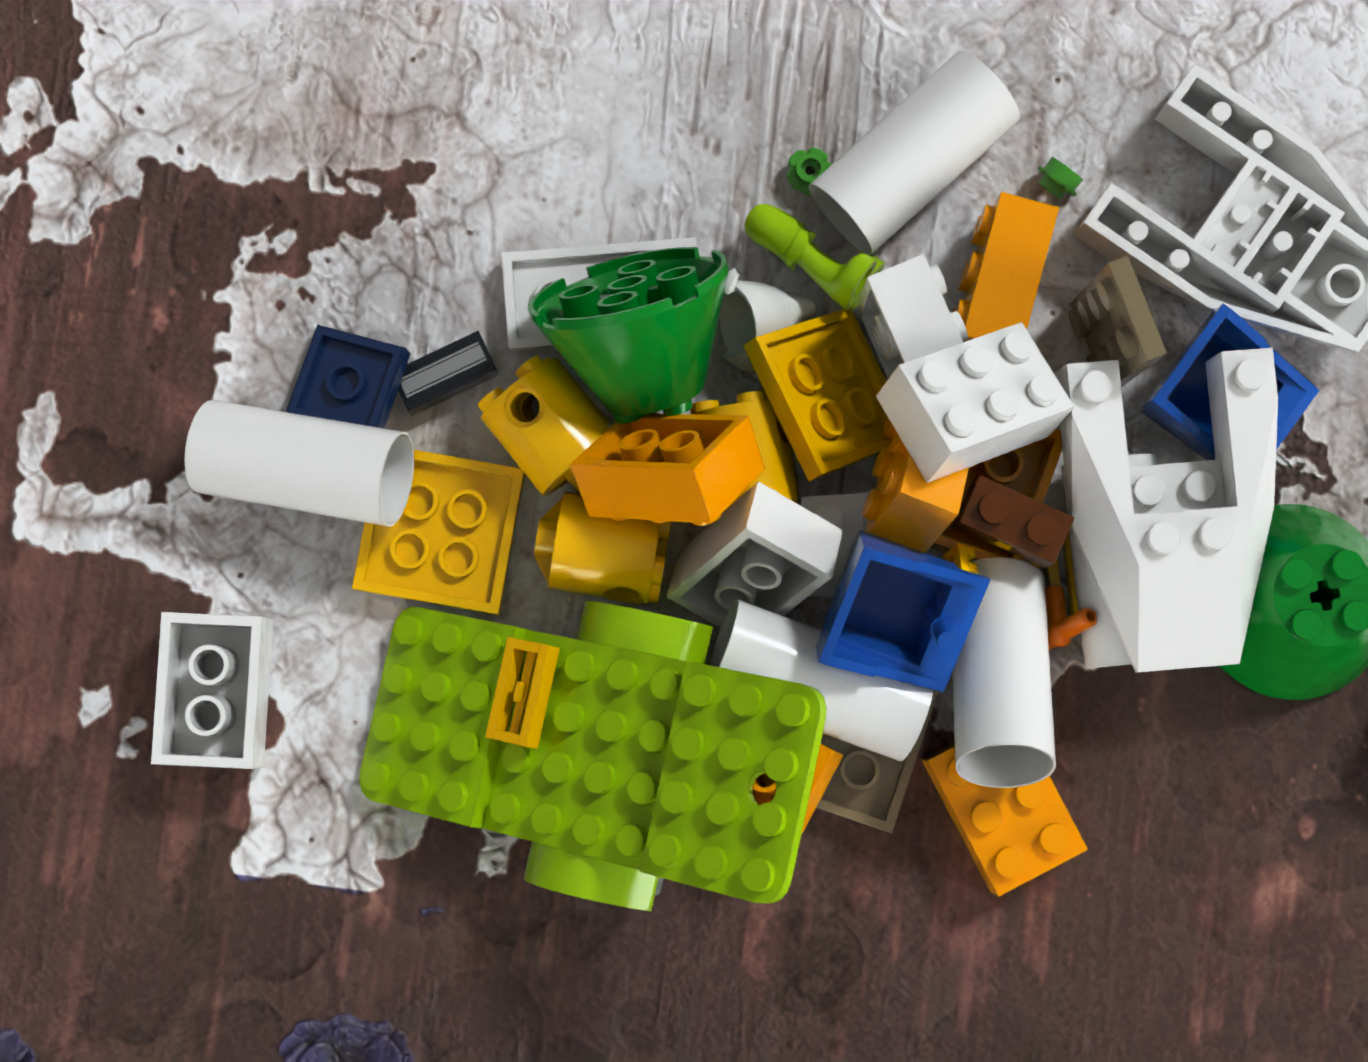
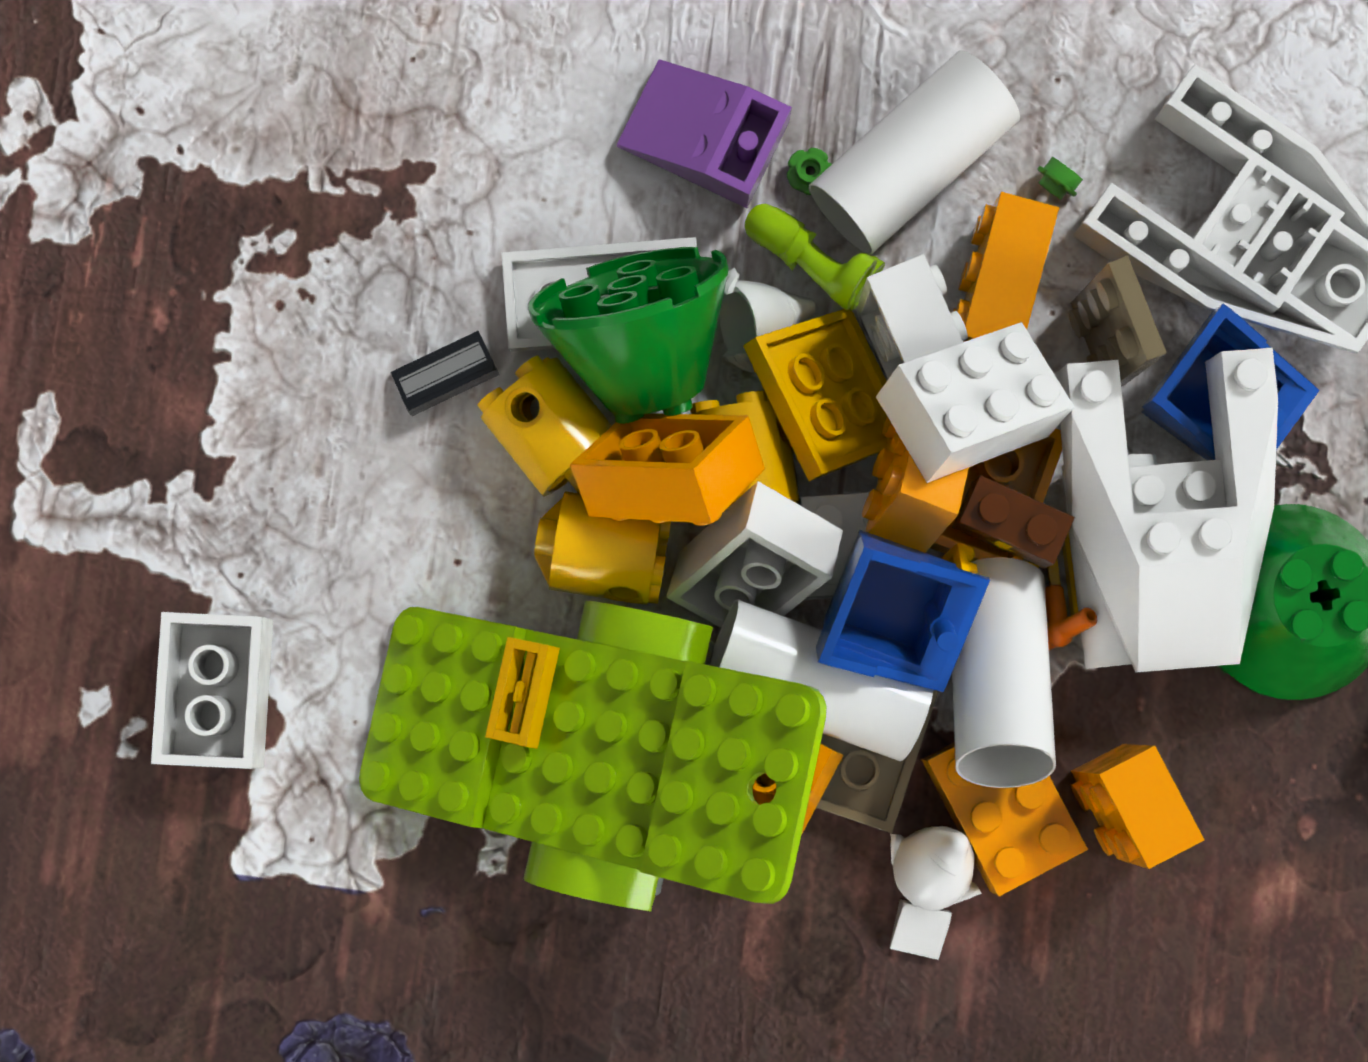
(299, 462): white piece -> none
(348, 378): dark blue tile -> none
(450, 539): yellow plate -> none
(706, 130): none -> medium lavender slope
(920, 930): none -> white slope
(934, 867): none -> white hat
(1135, 805): none -> light orange brick

